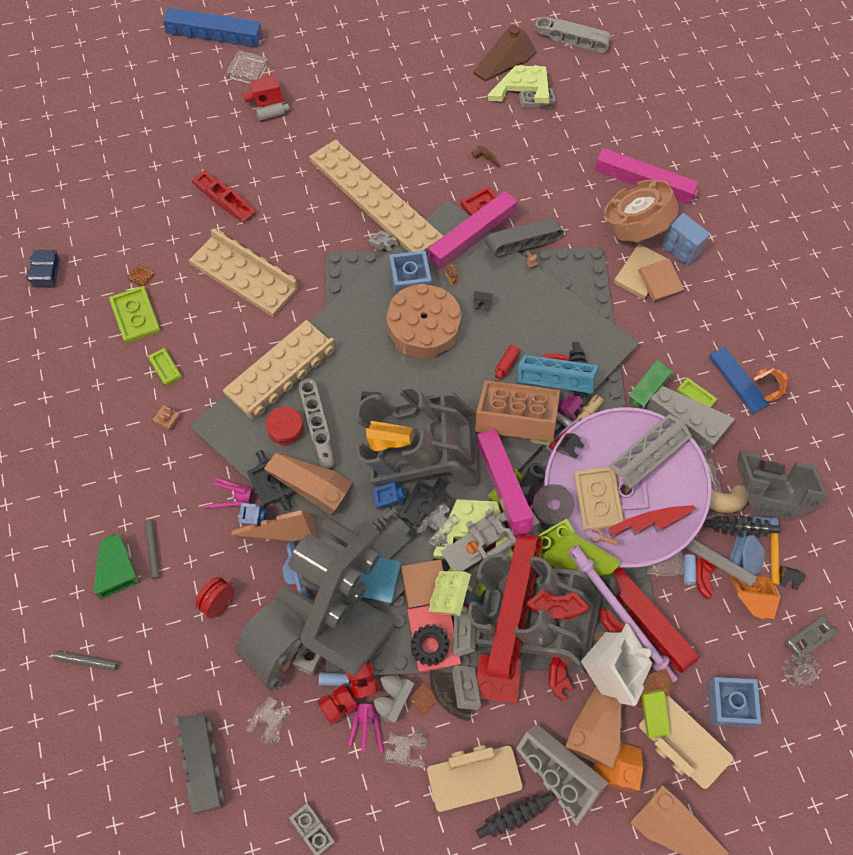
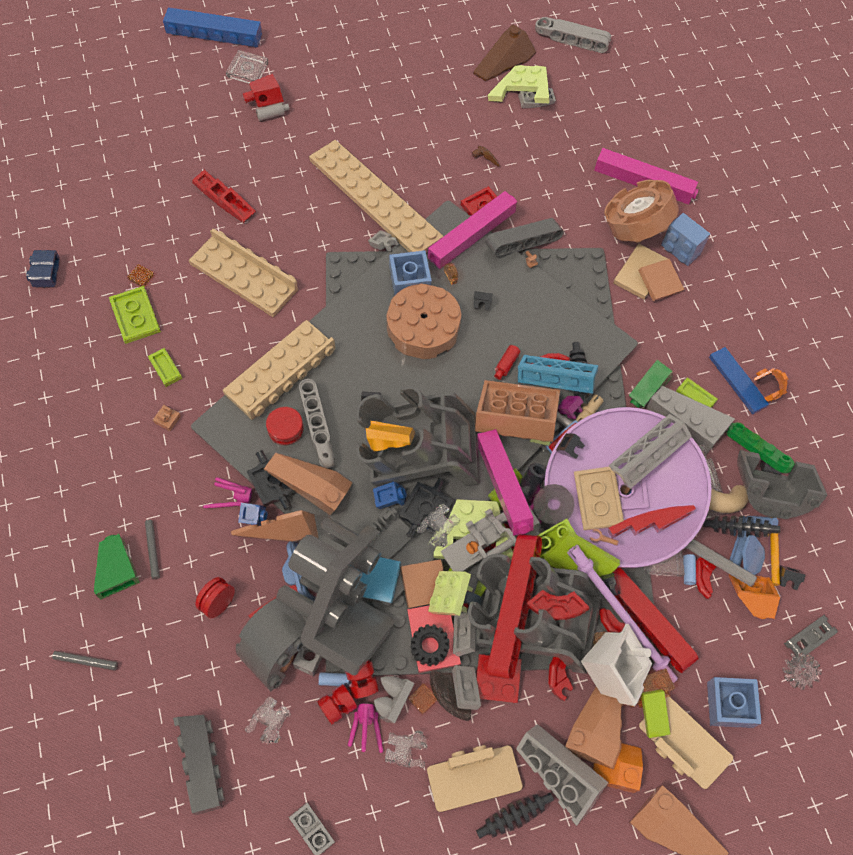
(755, 444): none -> green plate

